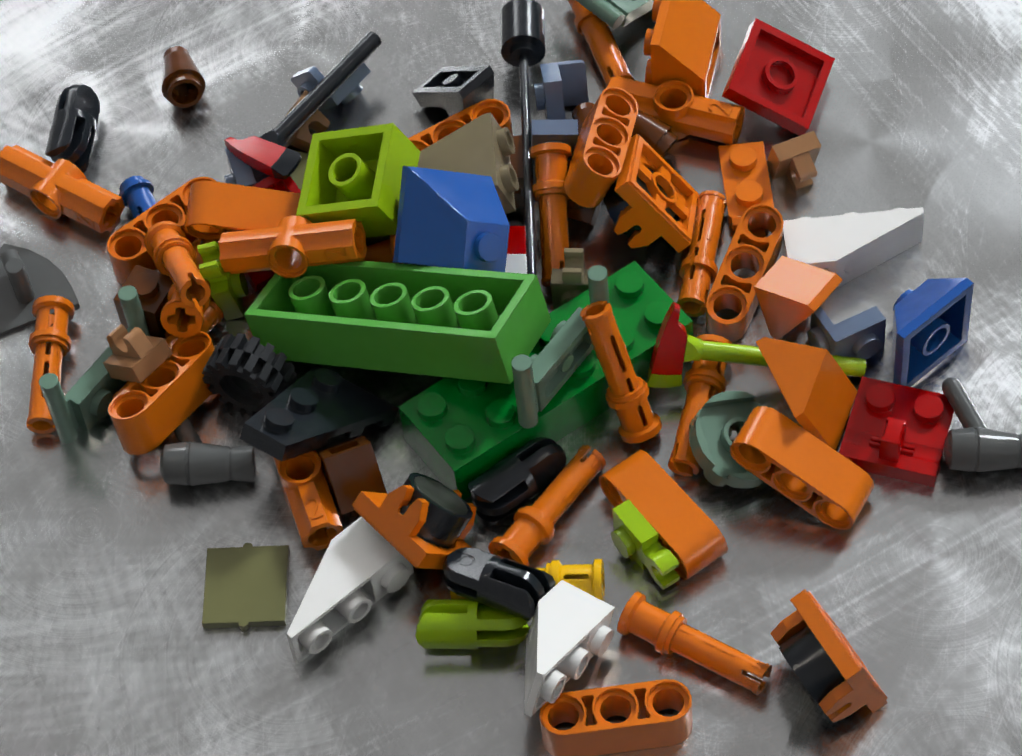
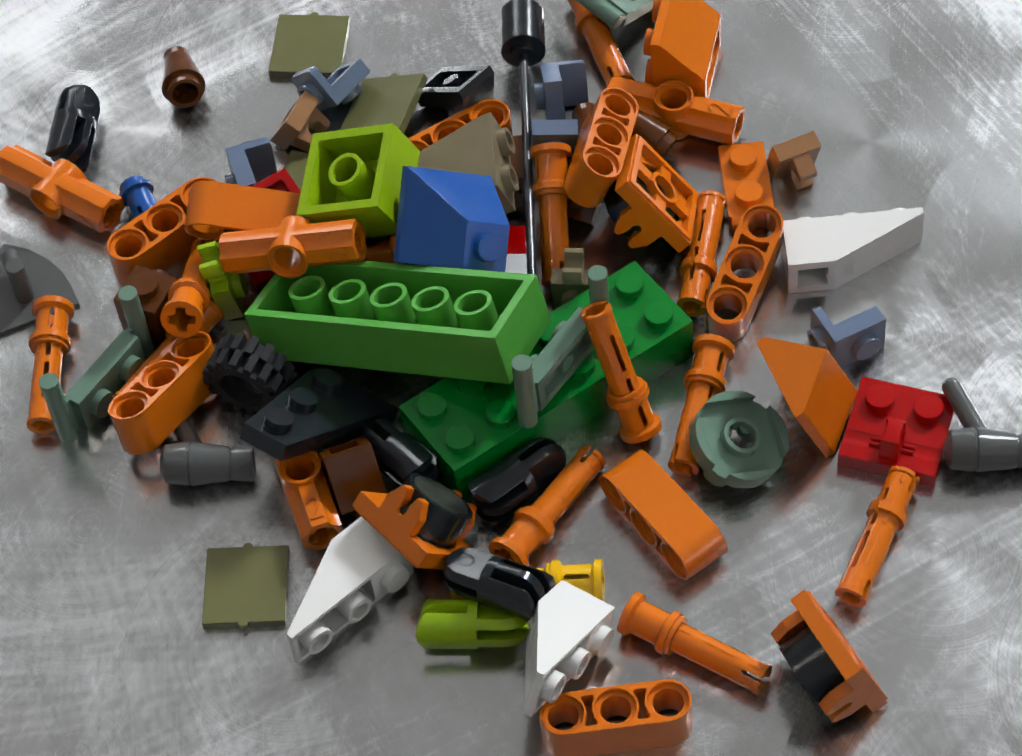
(135, 354): medium nougat tile -> none
(176, 258): orange pin -> none
(268, 151): black piece -> none
(308, 42): none -> olive piece
(386, 101): none -> olive piece
(400, 453): none -> black arm
(638, 539): lime plate -> none
(676, 347): piece -> none
(778, 77): red hinge -> none
(792, 293): orange slope -> none
(802, 467): orange beam -> none
(885, 518): none -> orange pin
(929, 326): blue slope -> none

